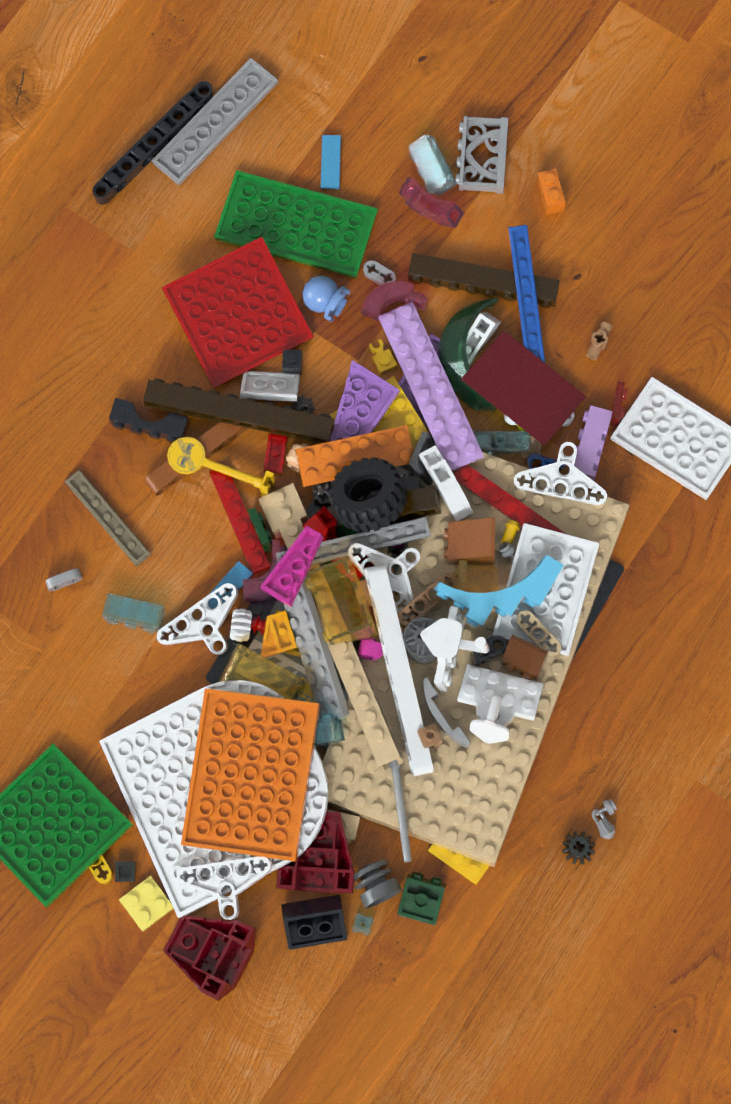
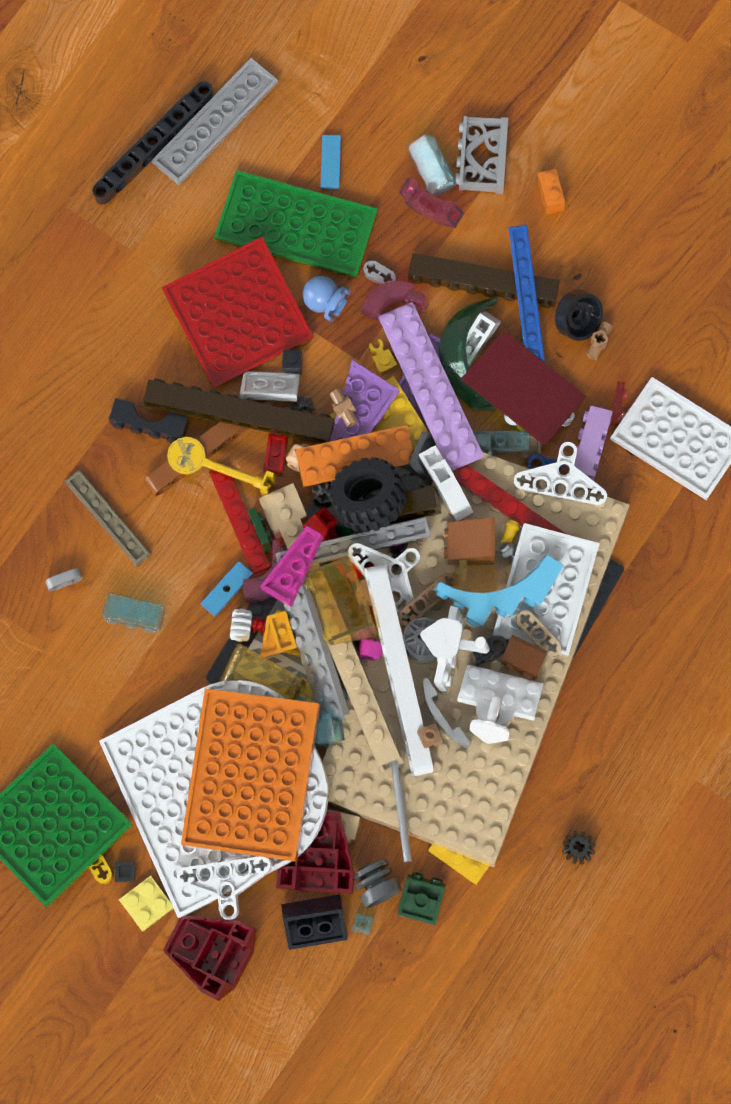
(194, 629): white beam -> none
(343, 407): none -> medium nougat axle
(570, 313): none -> black piece
(605, 828): light grey piece -> none

